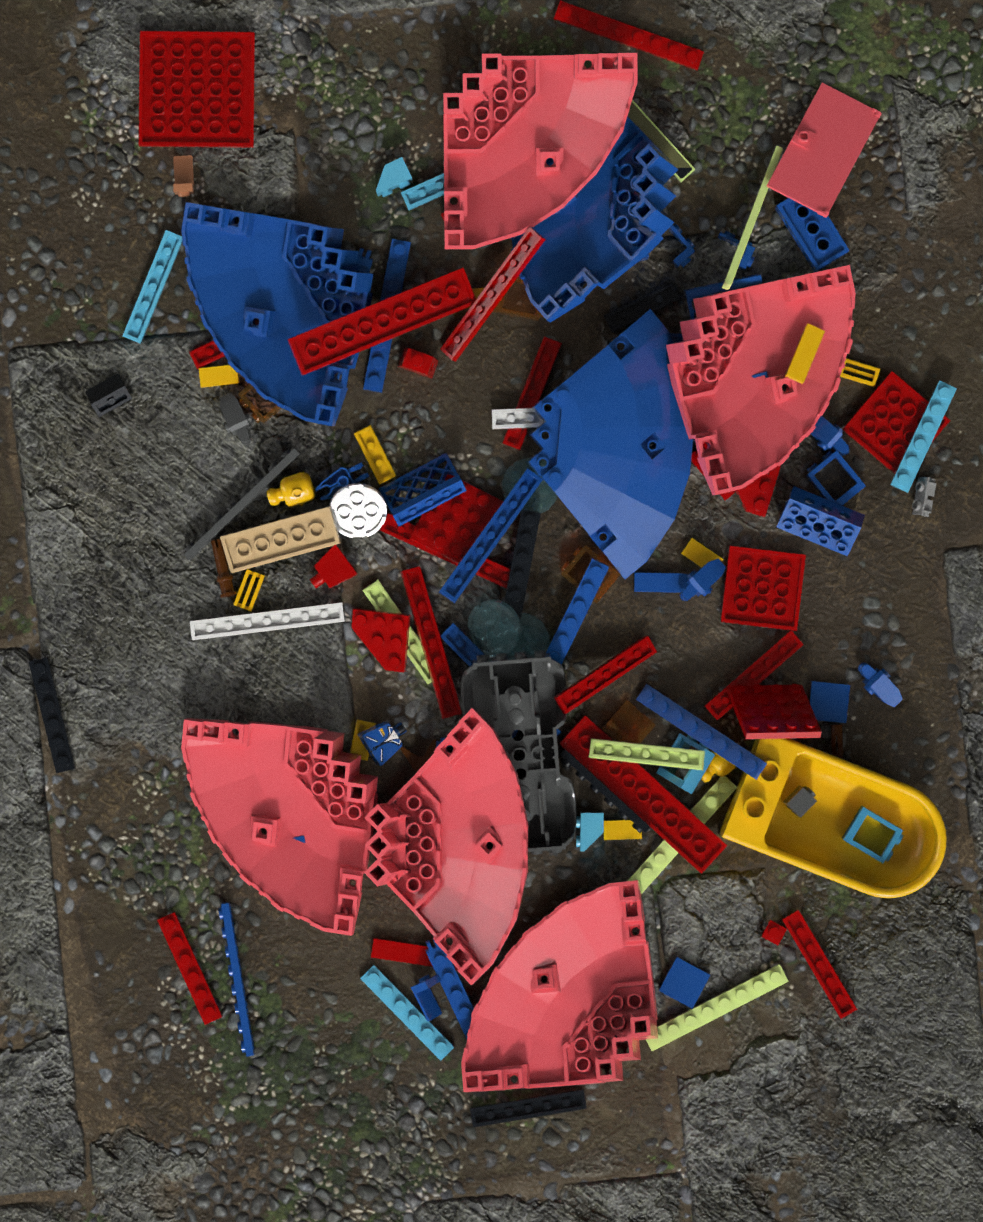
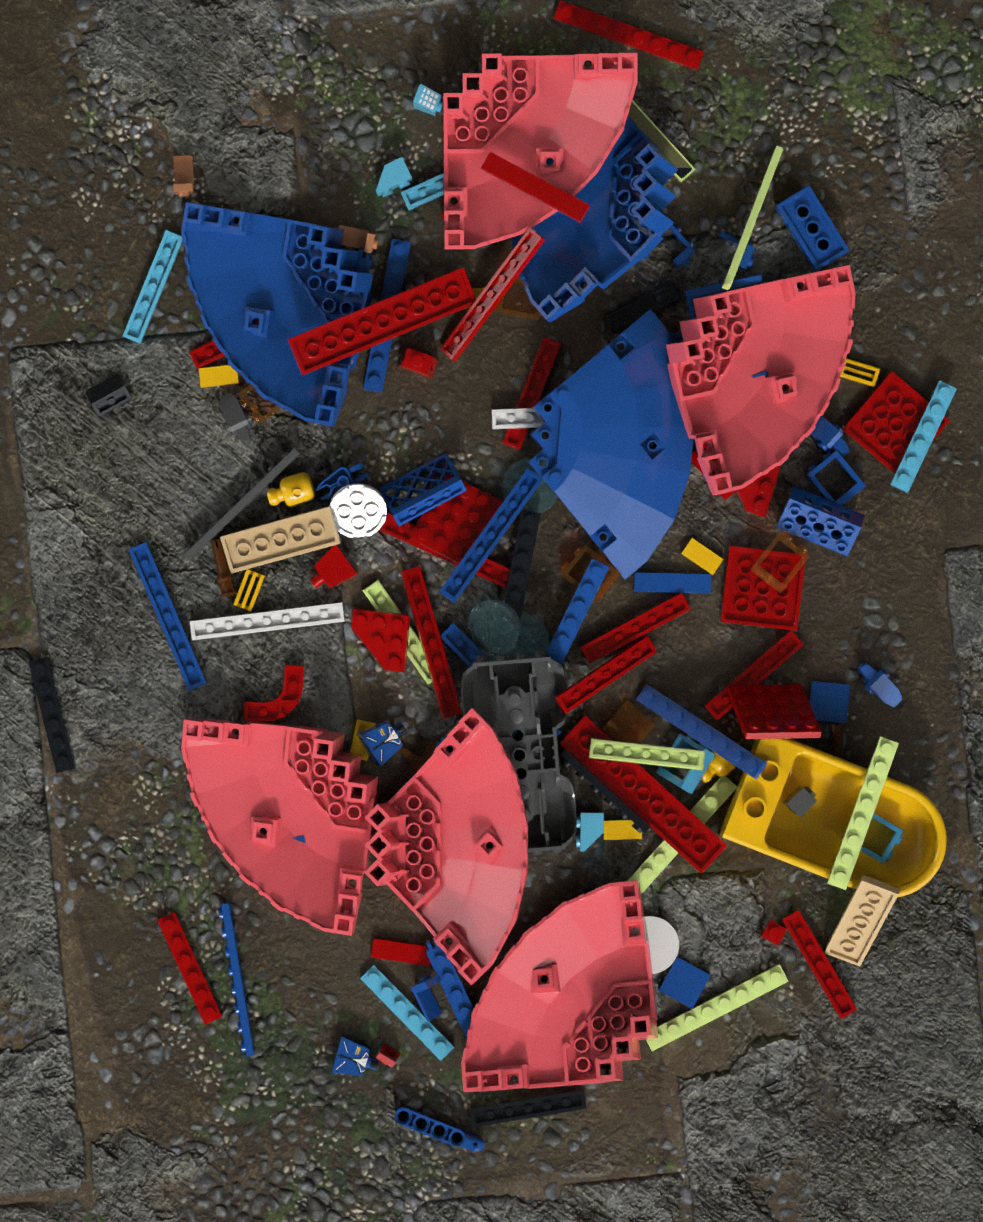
(167, 616): none -> blue plate
(196, 89): red plate -> none
(284, 703): none -> red plate
(353, 1058): none -> blue torso
(359, 238): none -> nougat bracket
(375, 454): yellow tile -> none
(388, 1055): none -> red plate
(427, 100): none -> medium azure slope
(466, 1142): none -> blue piece
(535, 187): none -> red tile
(635, 628): none -> red plate
(662, 942): none -> white tile
(700, 581): blue hinge -> none
(768, 578): none -> clear orange window
(804, 353): yellow tile -> none
(824, 149): coral door -> none
(861, 920): none -> tan plate
(862, 813): none -> yellowish green plate
(921, 505): light grey hinge -> none

